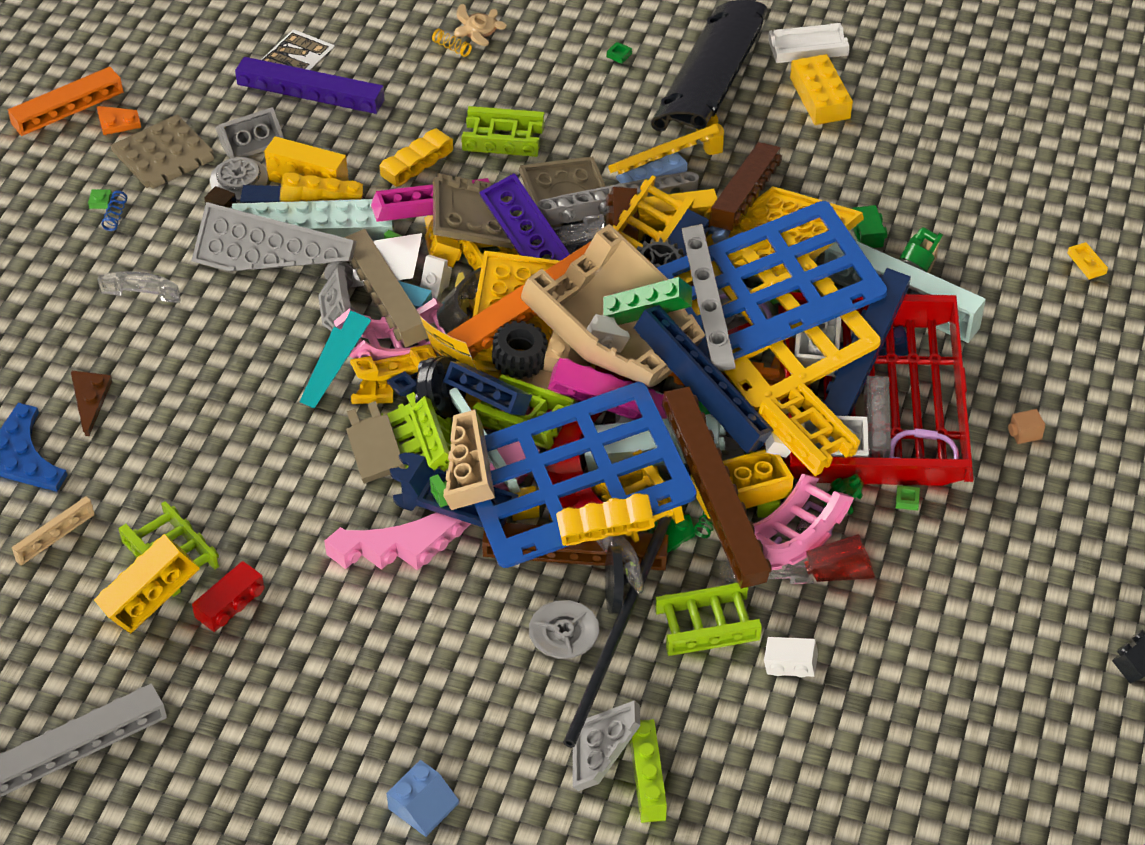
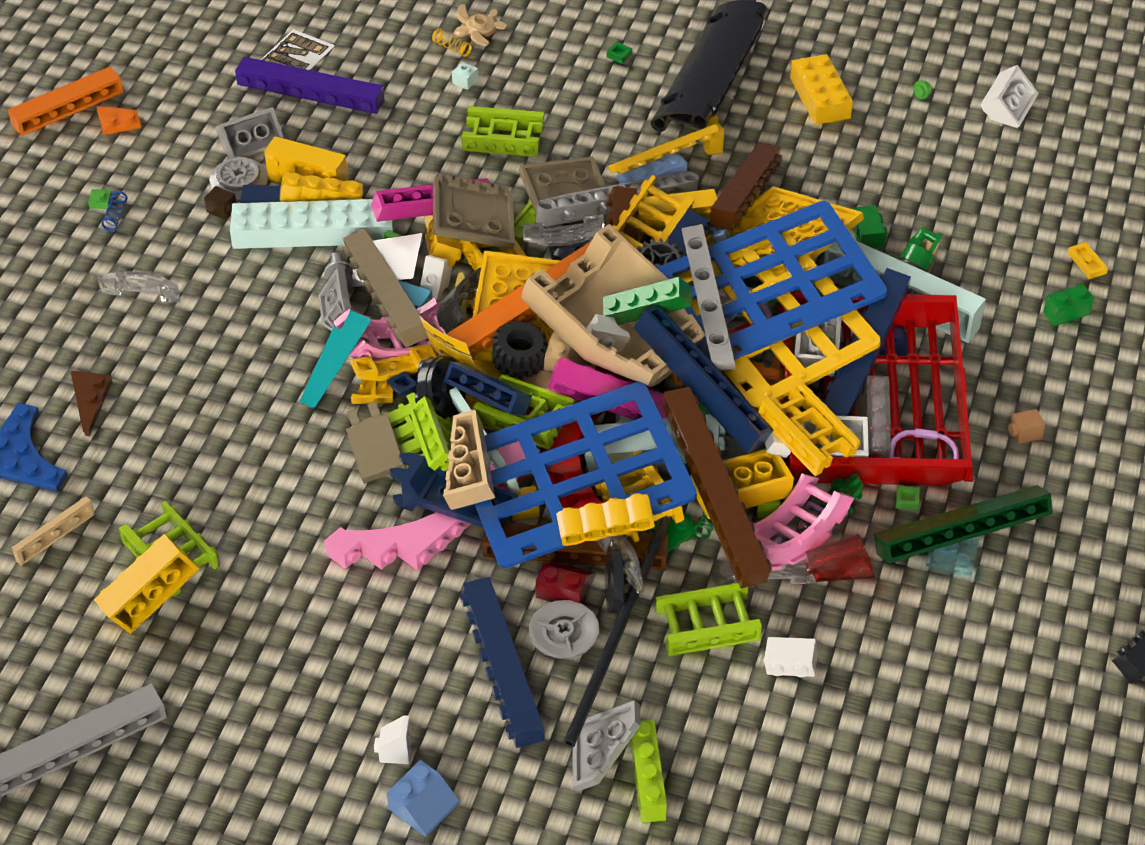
(163, 152): dark tan hinge -> none
(228, 596): red brick -> none
(252, 242): light grey wing -> none
(394, 742): none -> white slope
(414, 159): yellow brick -> none
(437, 490): bright green plate -> none
(465, 76): none -> light aqua plate
(502, 663): none -> dark blue brick
(530, 215): dark purple plate -> none
(563, 582): none -> dark red slope
(808, 42): white gear -> none
(922, 89): none -> bright green plate
(954, 559): none -> clear light blue wing
(963, 524): none -> dark green brick
(1009, 97): none -> white slope
(1068, 304): none -> green brick

